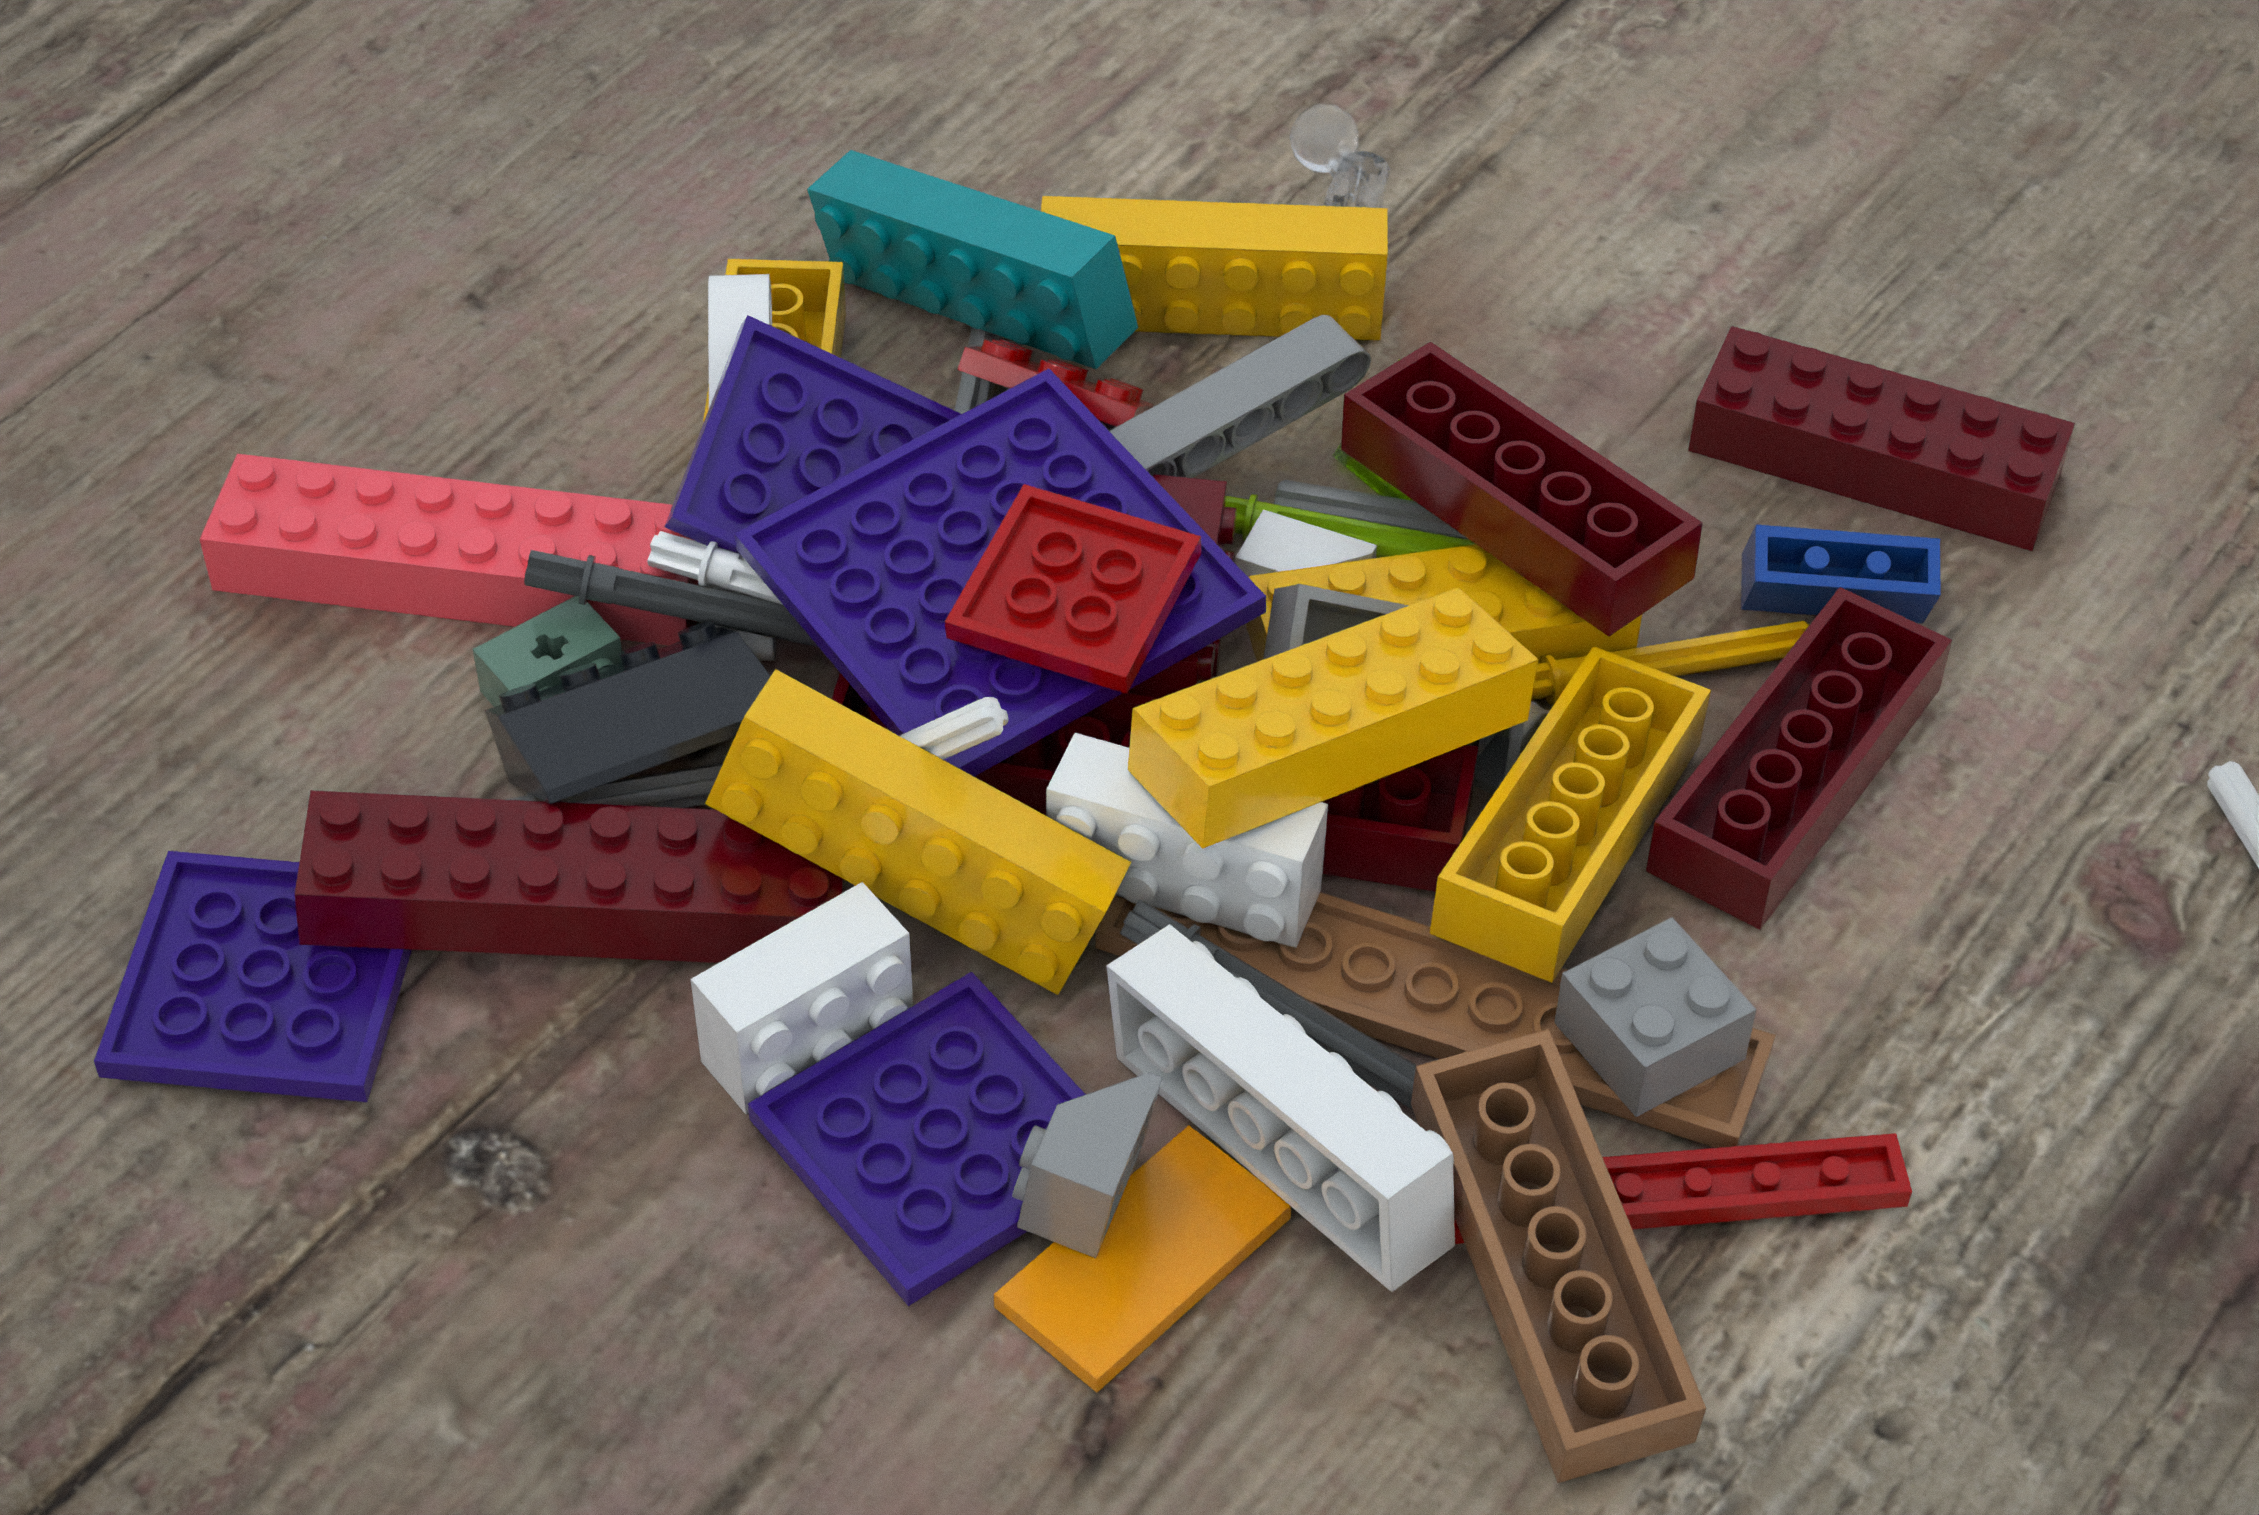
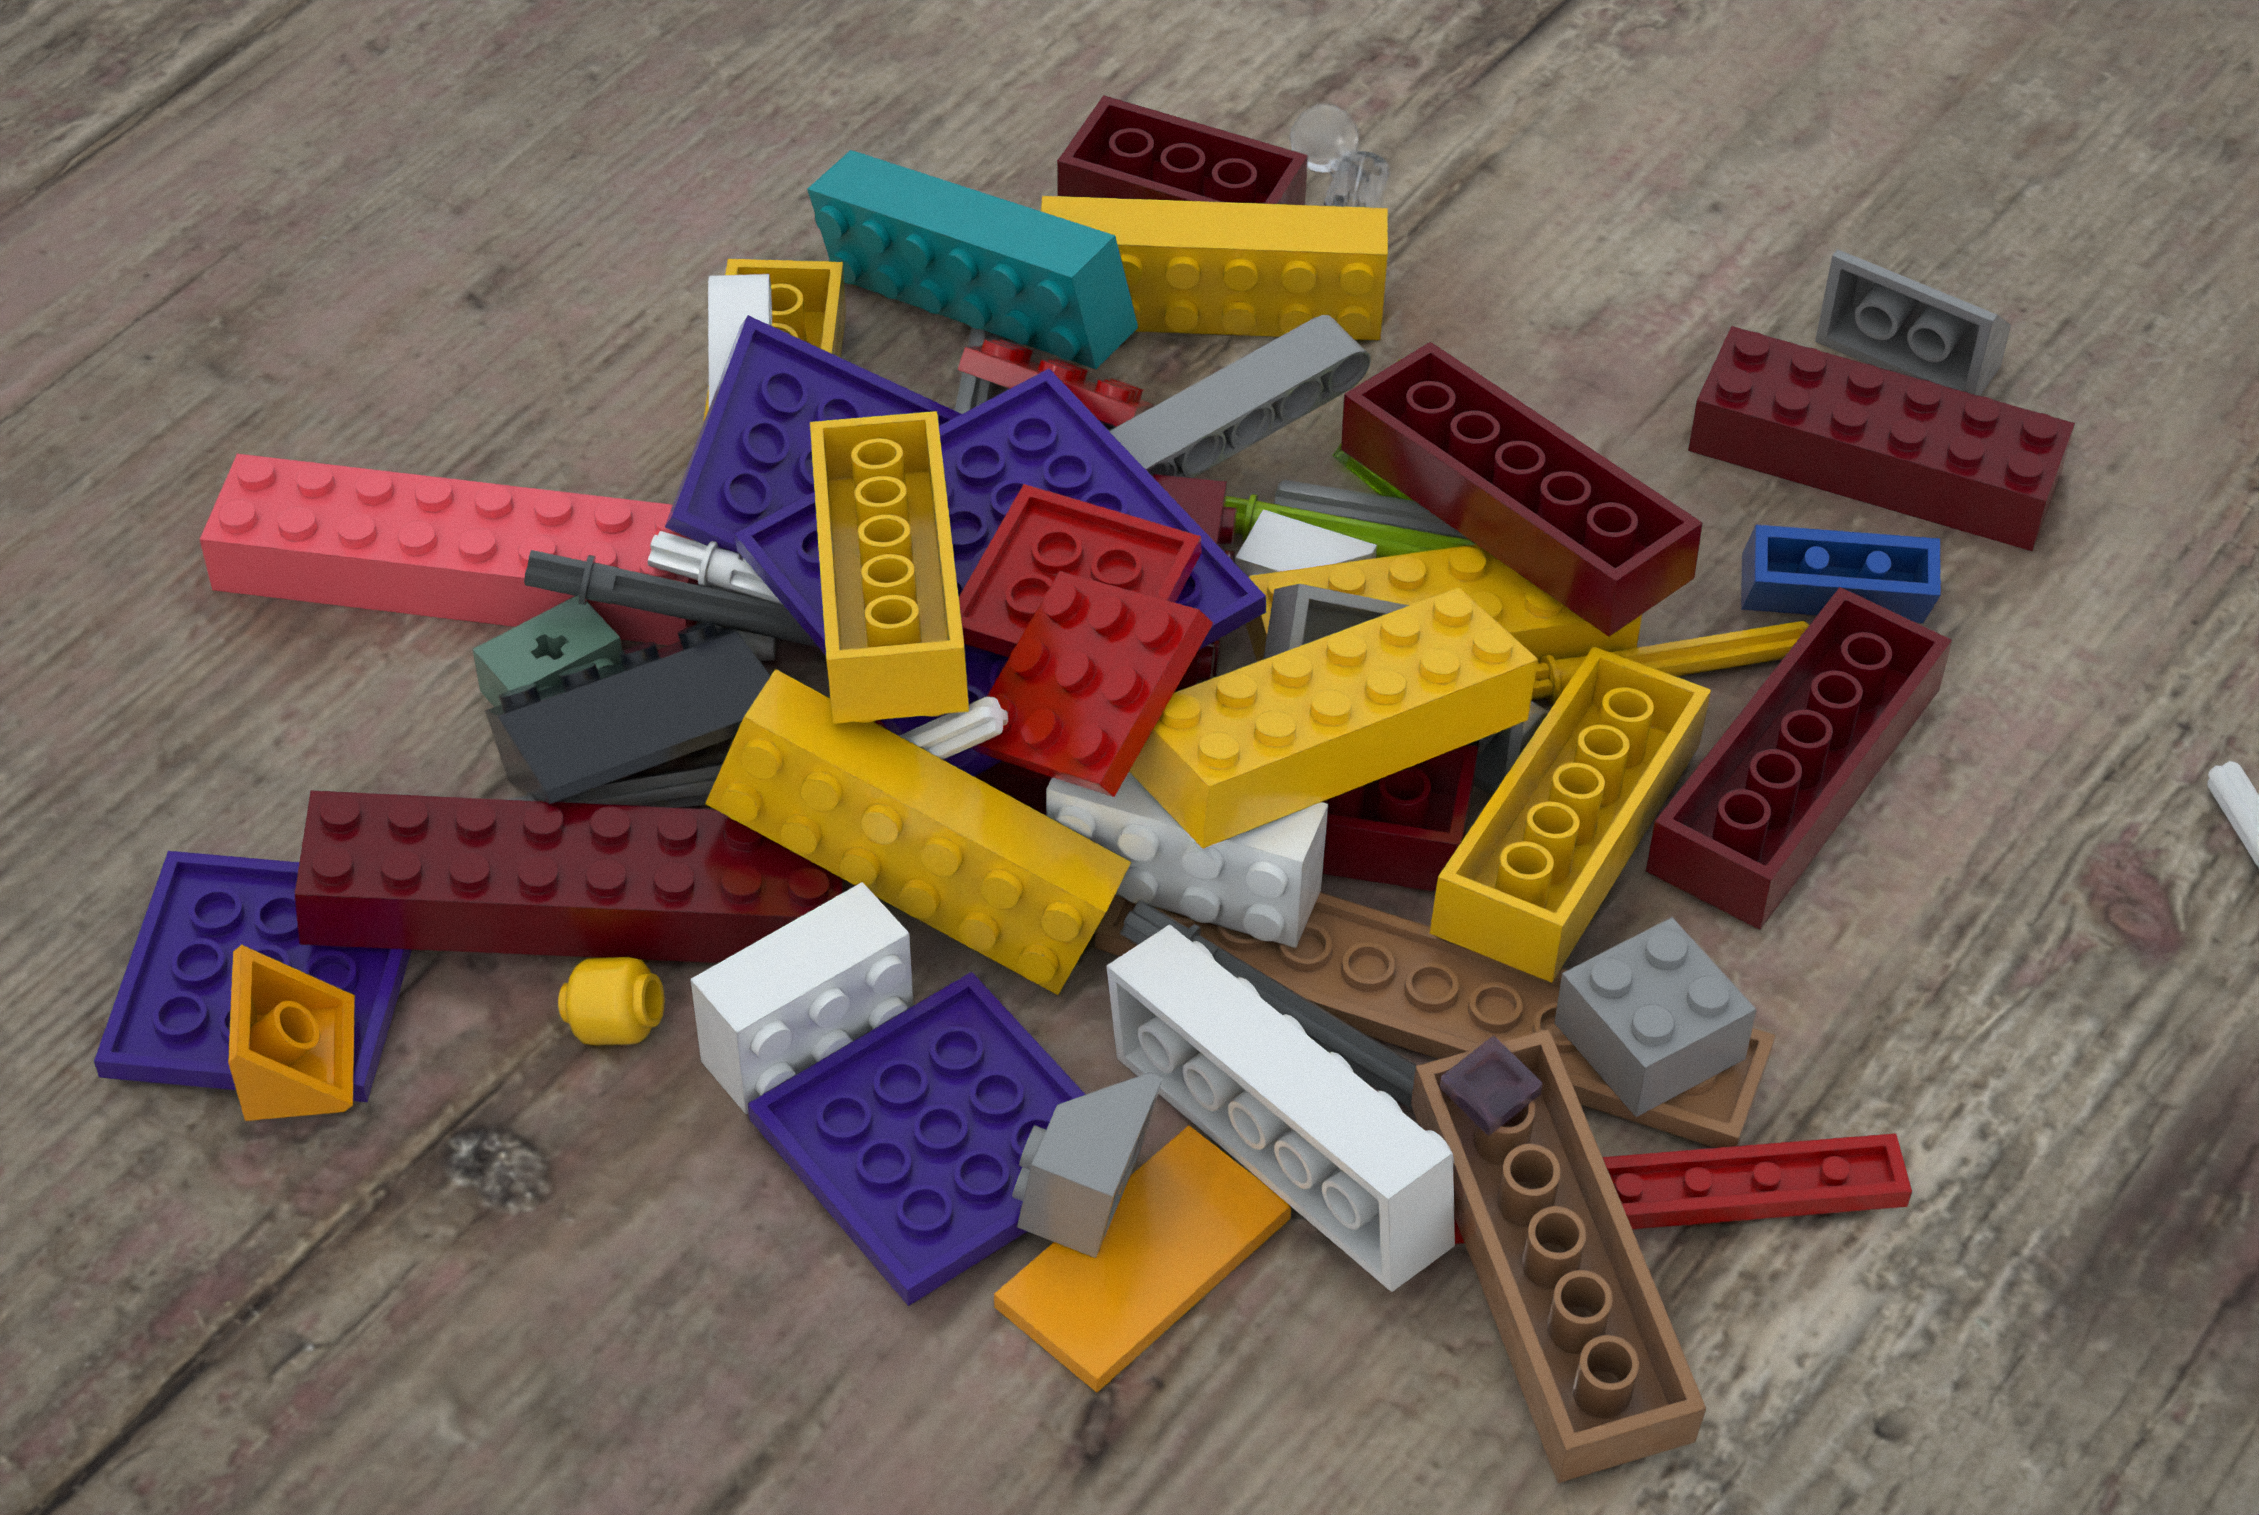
(288, 1040): none -> light orange slope
(612, 1001): none -> yellow head
(887, 569): none -> yellow brick
(1092, 681): none -> red plate
(1159, 156): none -> dark red brick
(1491, 1085): none -> clear purple tile
(1909, 326): none -> light grey slope

